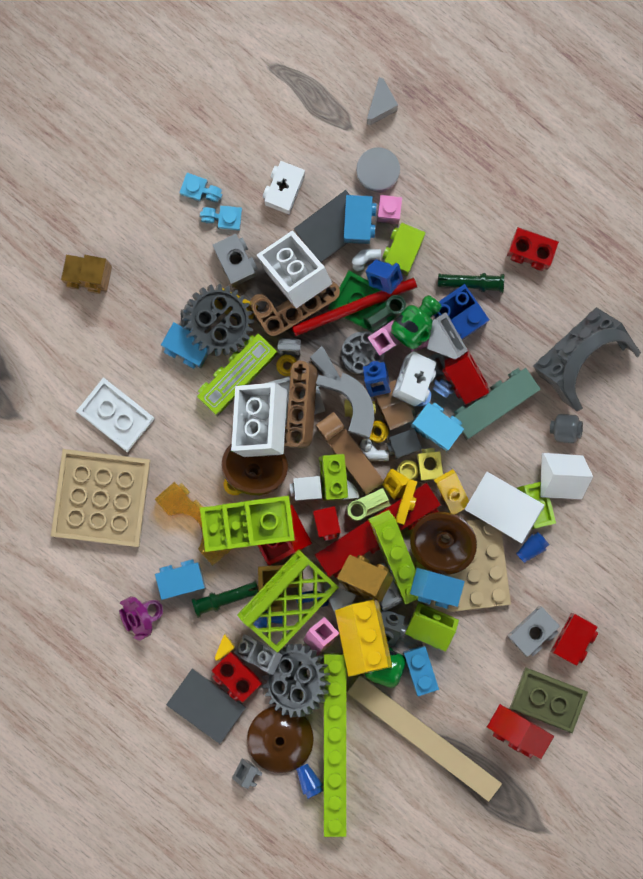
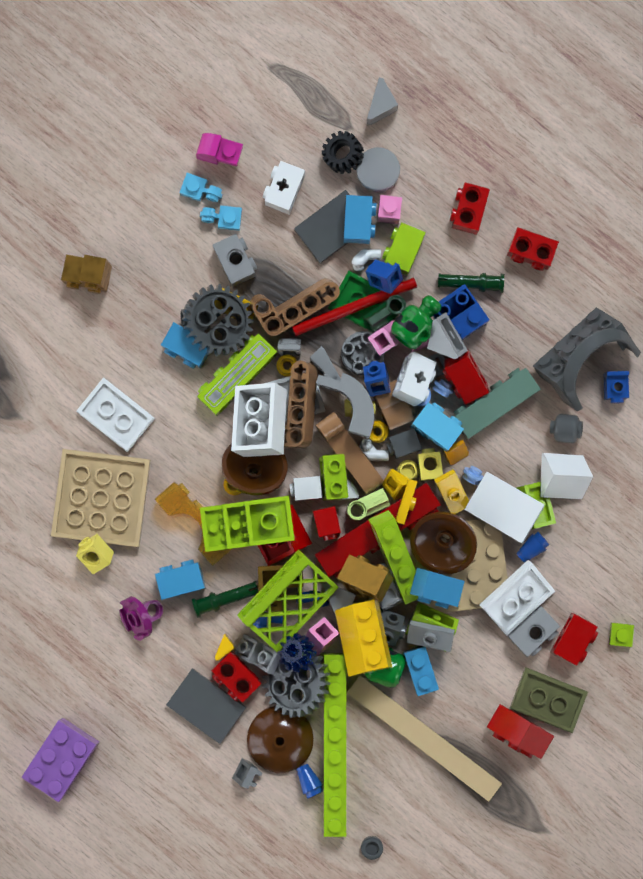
(60, 759): none -> medium lavender brick
(100, 558): none -> light yellow brick
(217, 149): none -> dark pink brick
(294, 269): white brick -> none
(296, 661): none -> clear blue gear
(335, 144): none -> black tyre
(372, 847): none -> dark grey tile
(430, 636): none -> light grey plate
(456, 453): none -> light orange slope
(472, 475): none -> light blue plate
(473, 209): none -> red brick
(517, 597): none -> white tile
(610, 392): none -> blue brick
(621, 634): none -> lime plate

